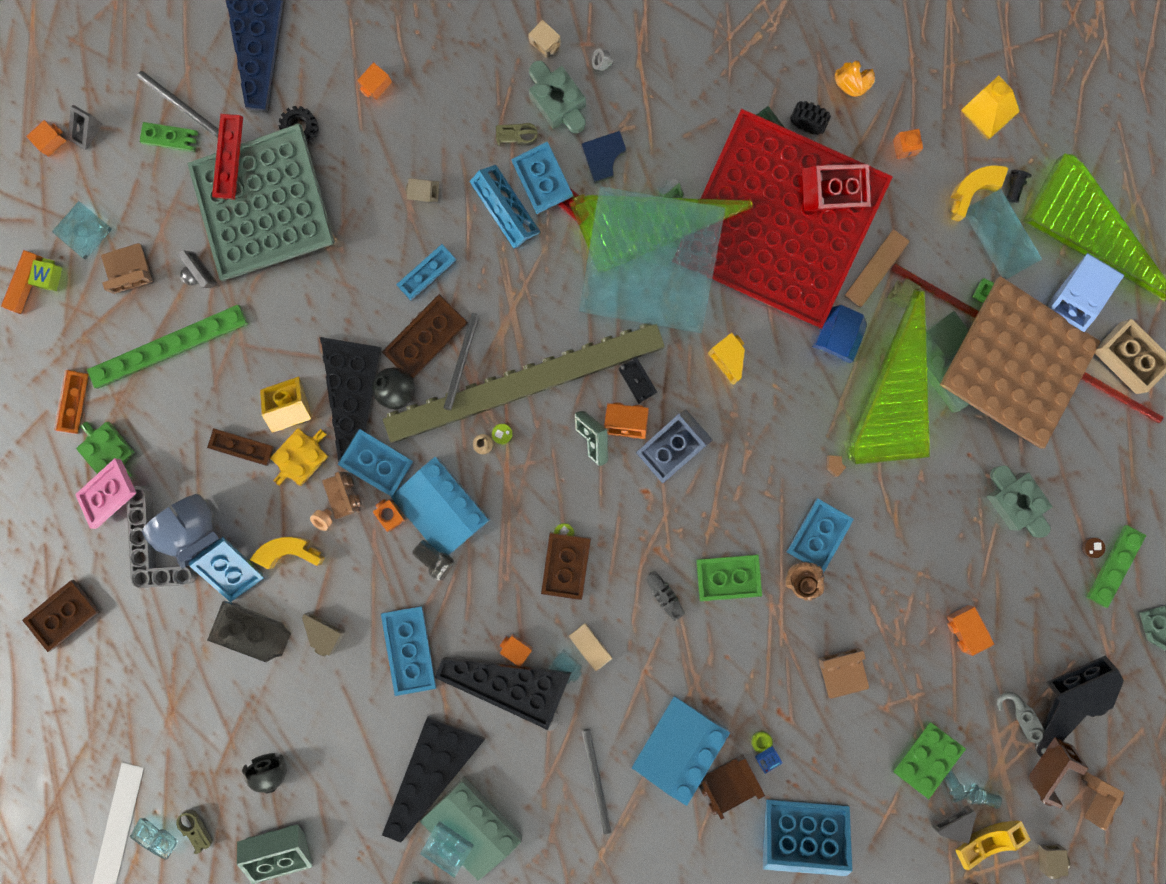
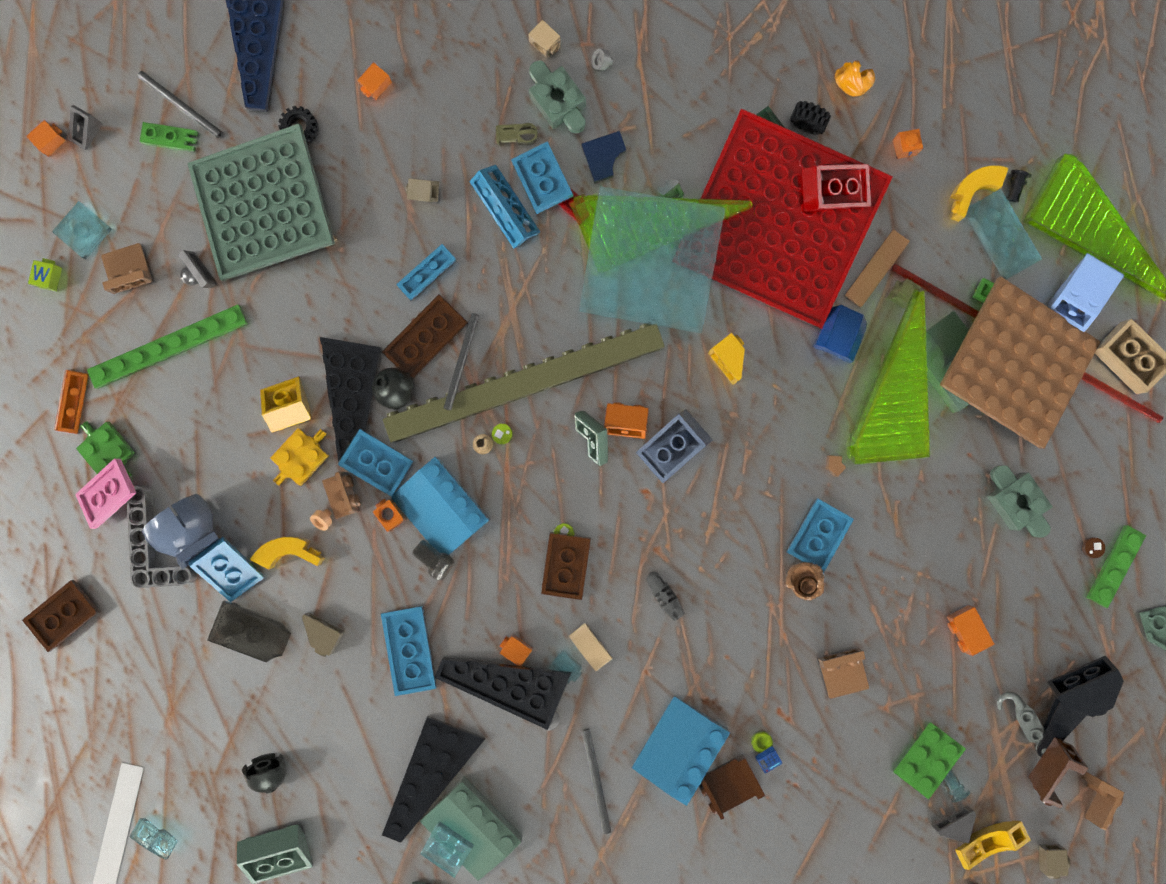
(19, 288): orange slope -> none
(196, 833): olive piece -> none
(227, 156): red plate -> none
(240, 447): reddish brown plate -> none
(637, 380): black hinge -> none
(729, 577): bright green plate -> none
(807, 838): dark azure slope -> none
(980, 796): clear light blue pin -> none
(992, 107): yellow slope -> none

